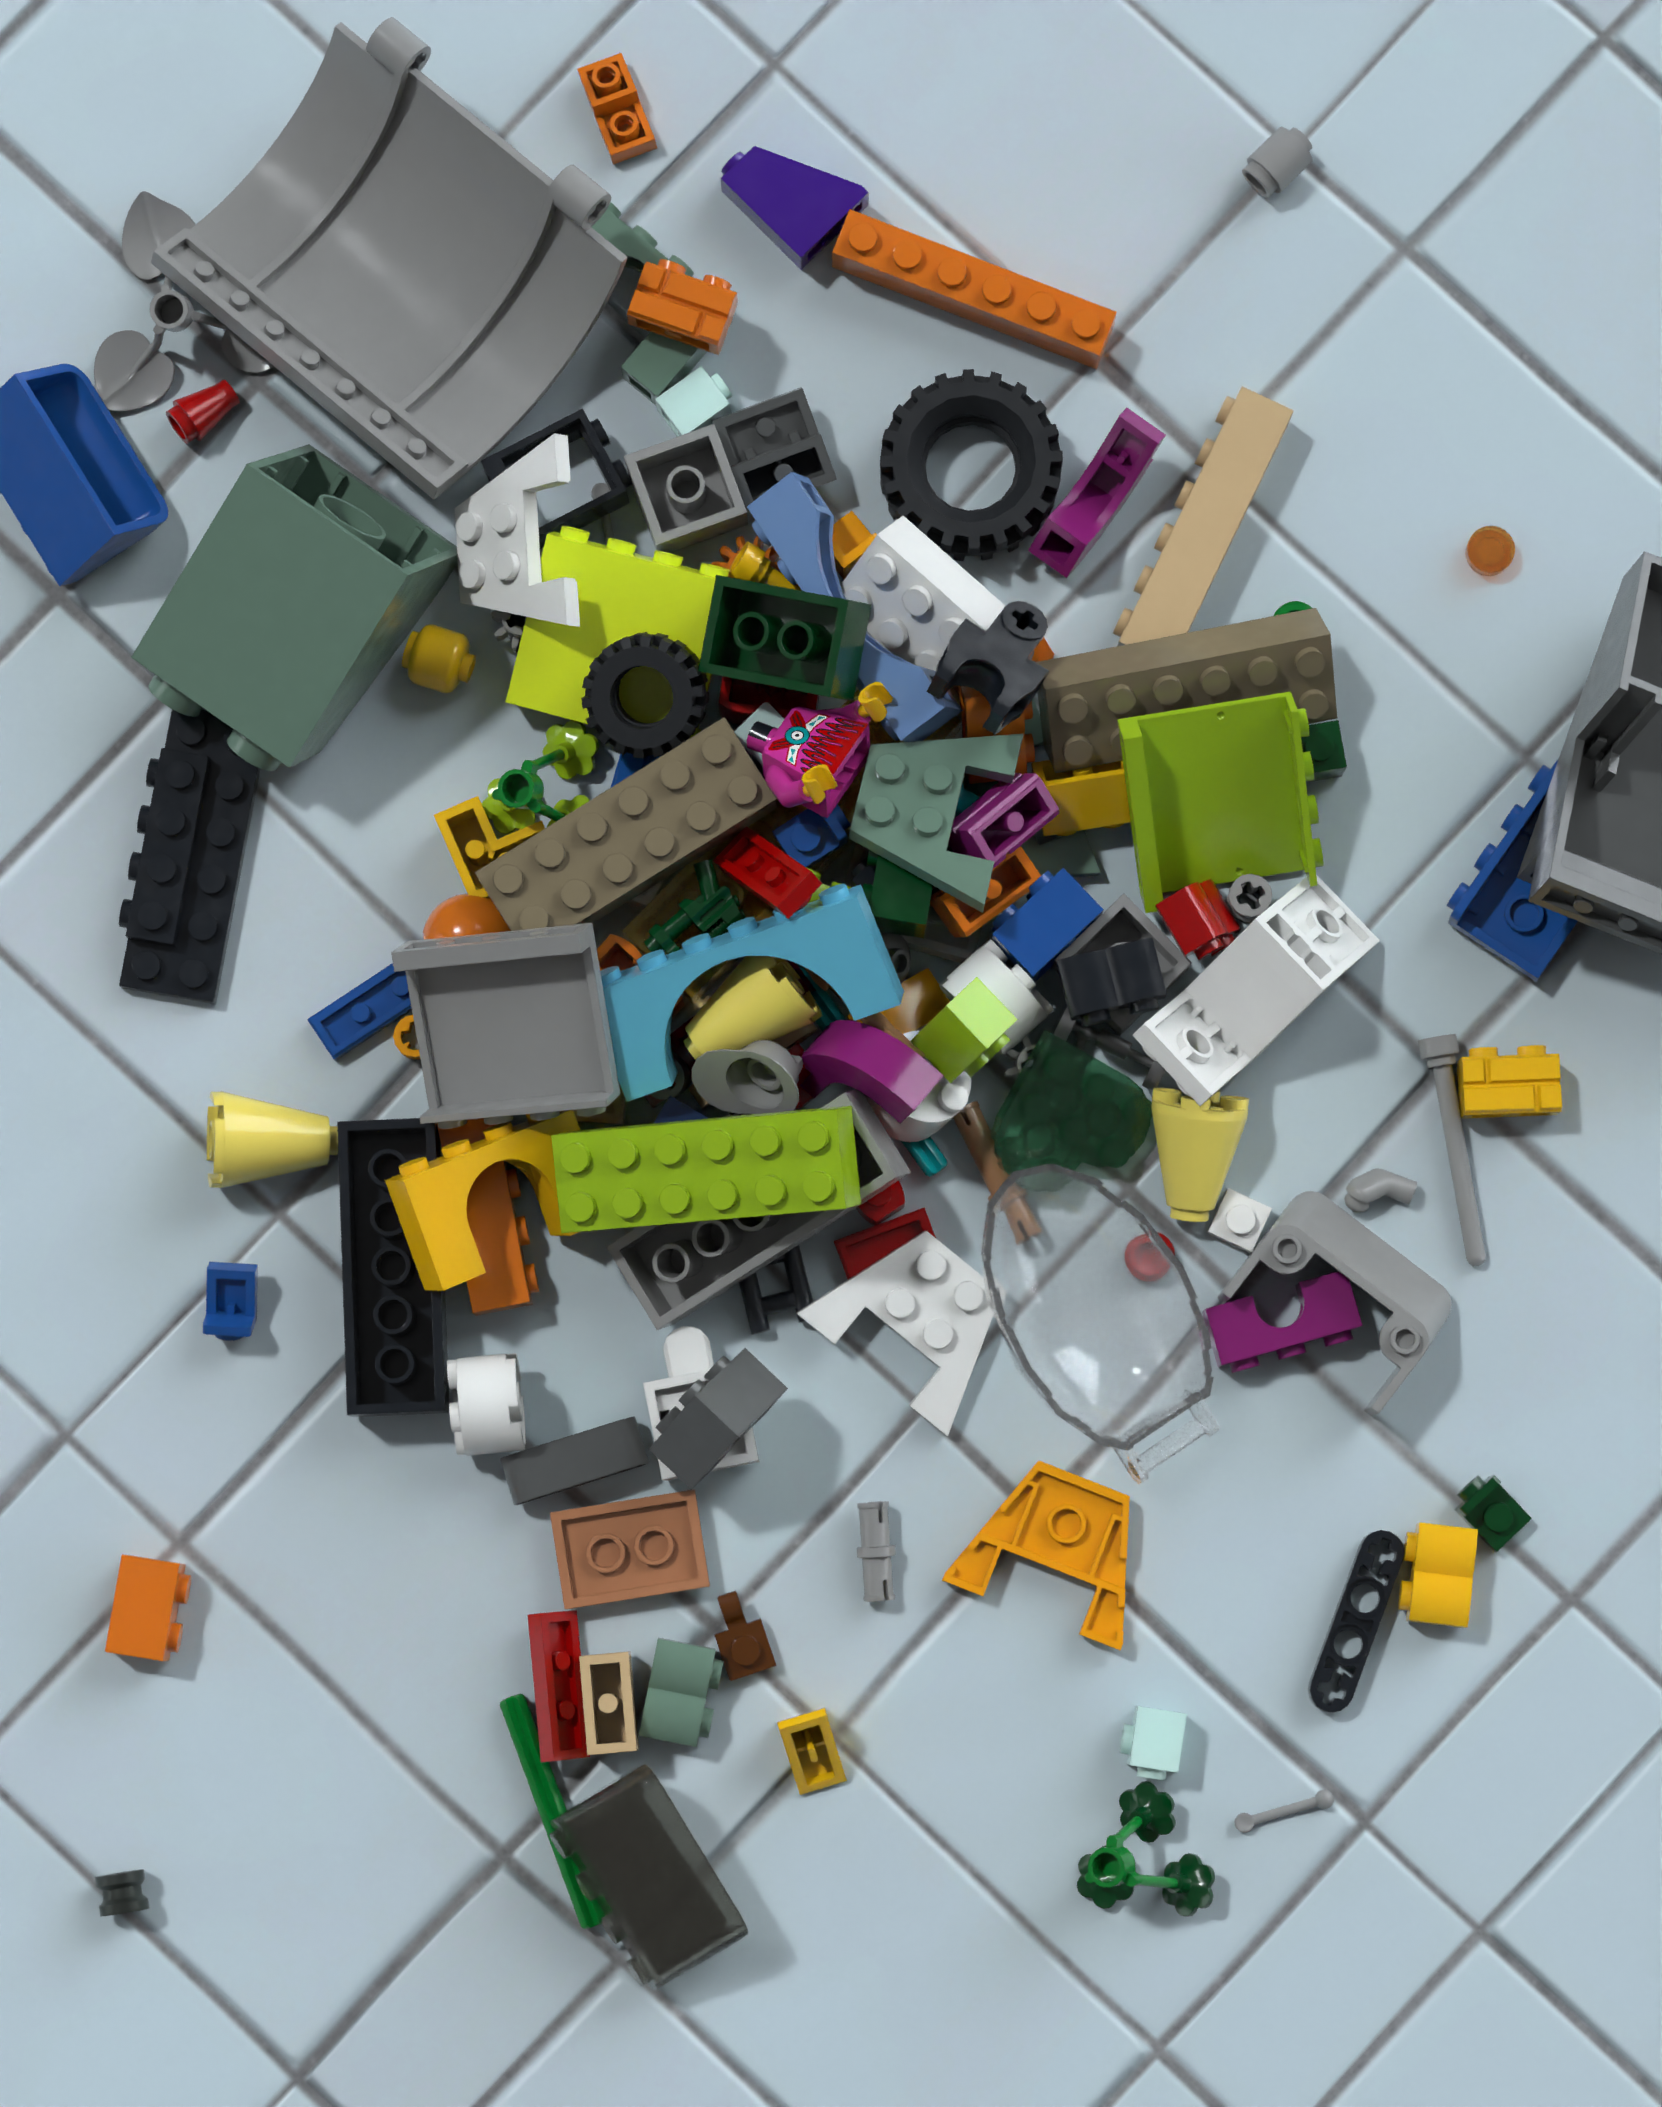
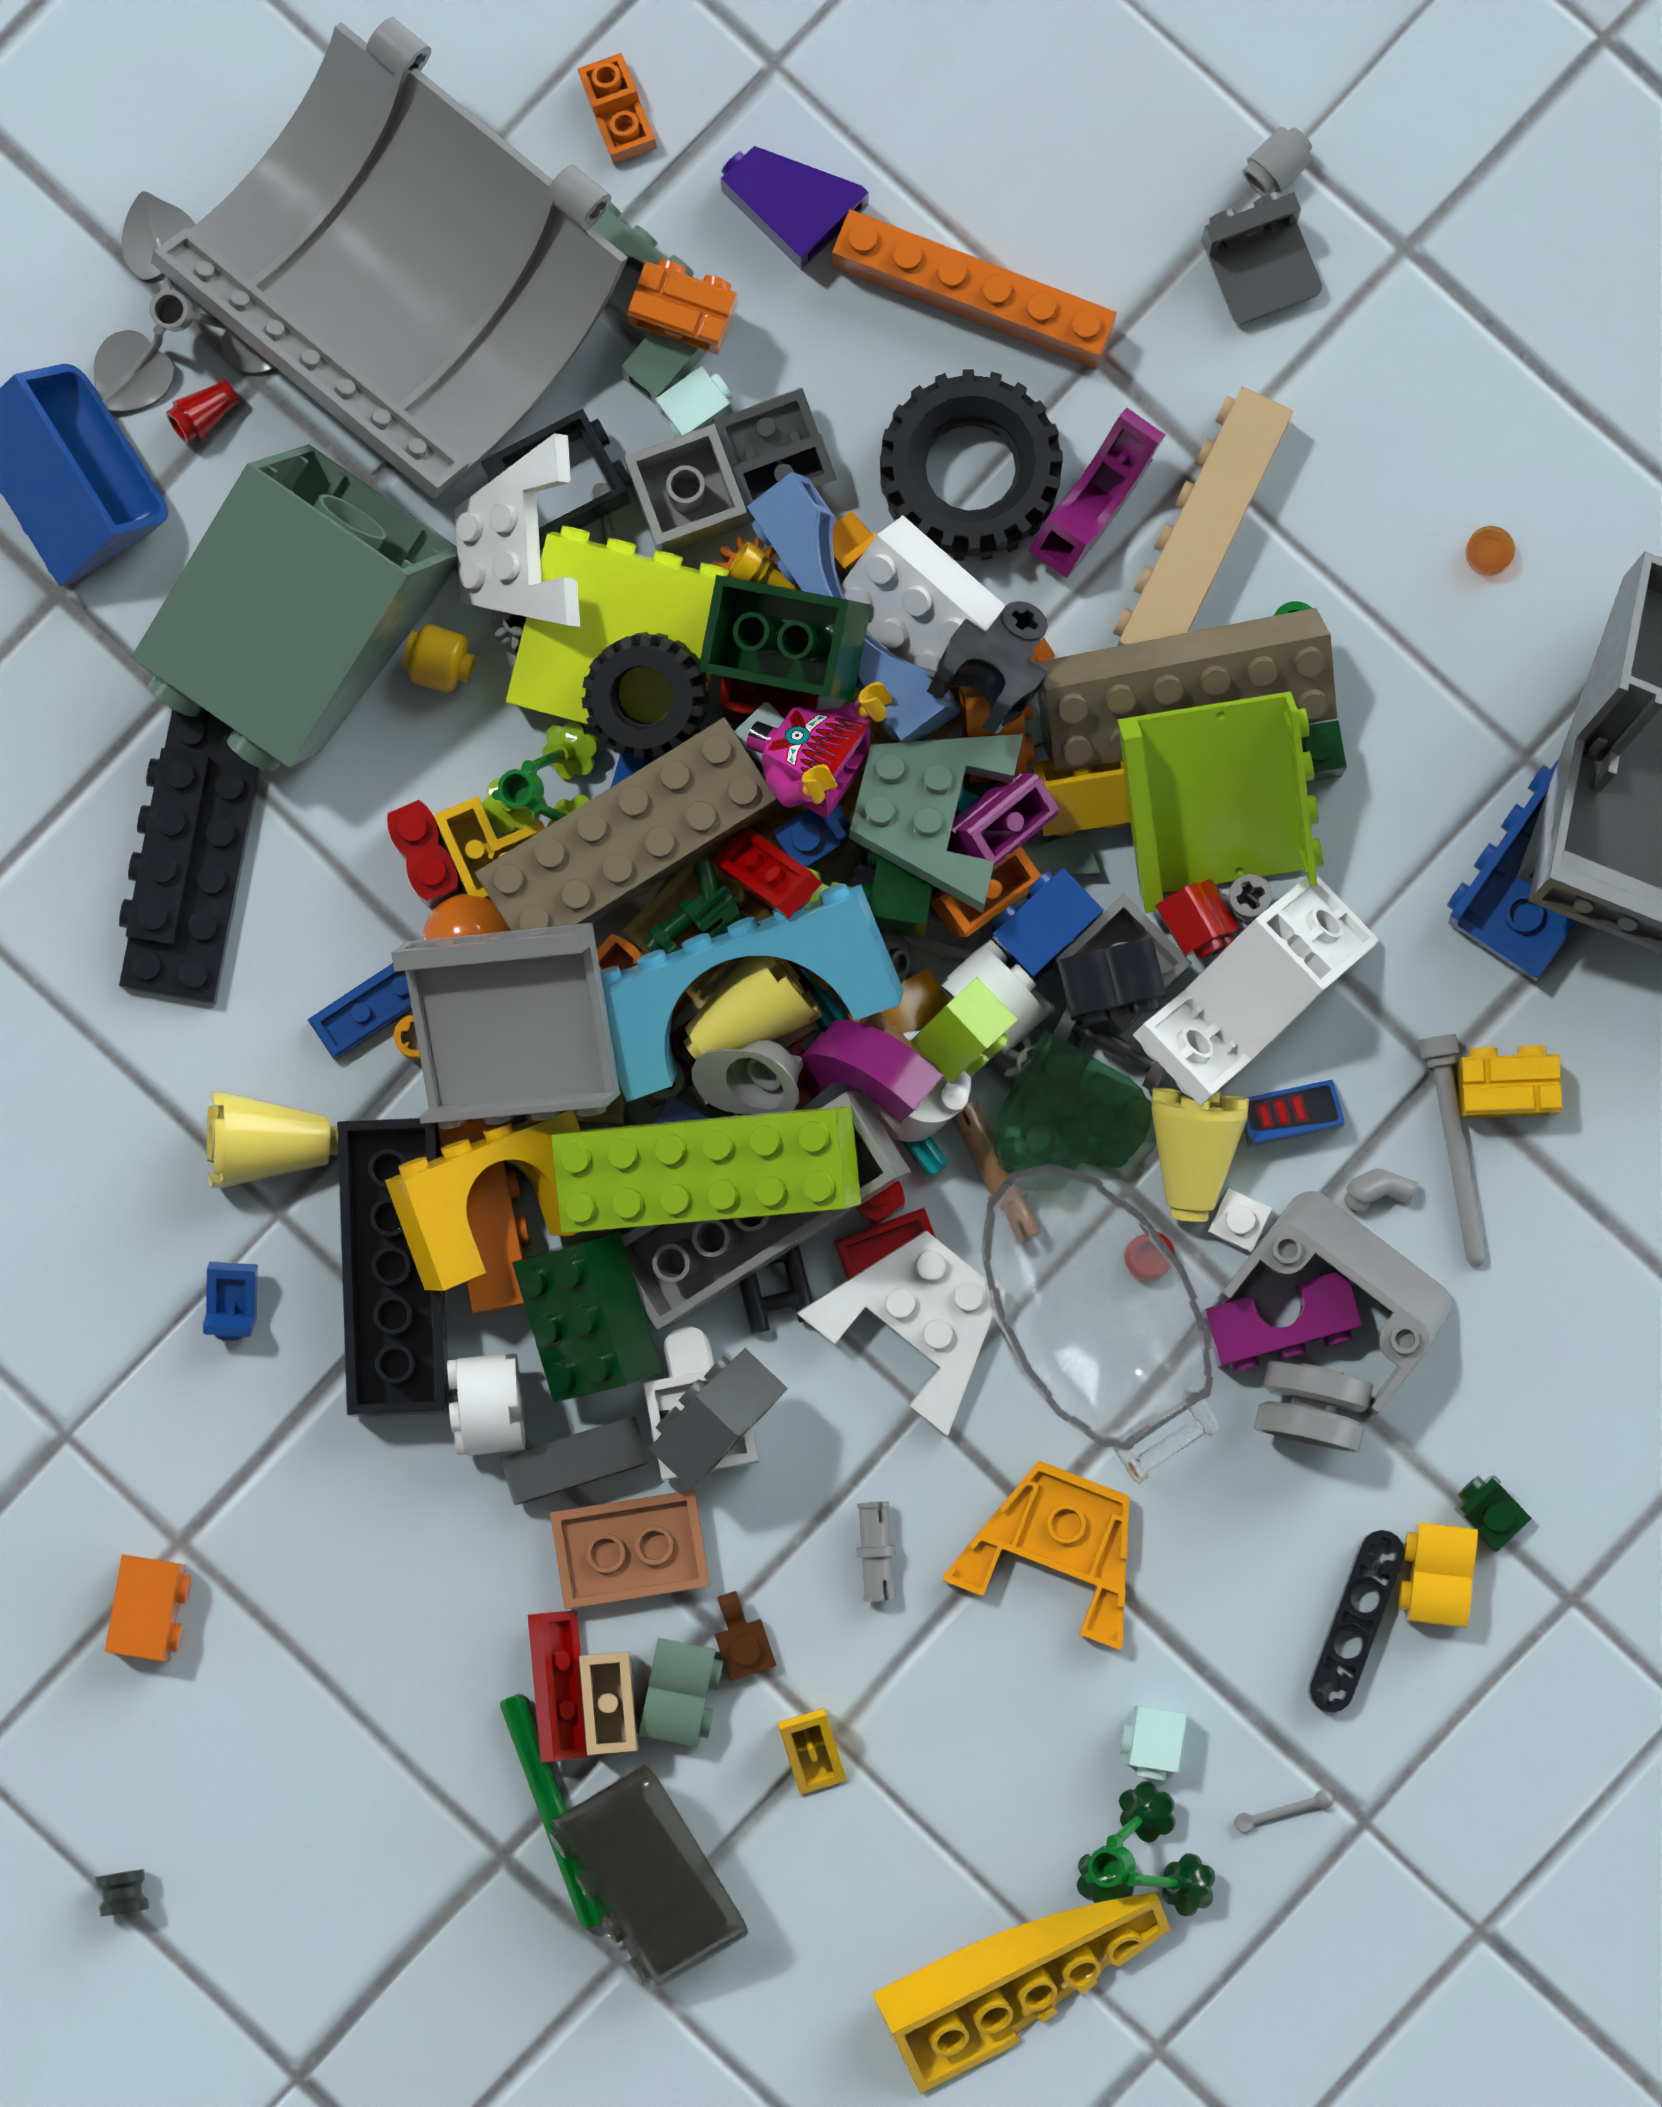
(421, 846): none -> red brick
(586, 1317): none -> dark green brick
(989, 1991): none -> yellow wedge
(1261, 258): none -> dark grey bracket
(1293, 1113): none -> slope
(1315, 1398): none -> light grey wheel

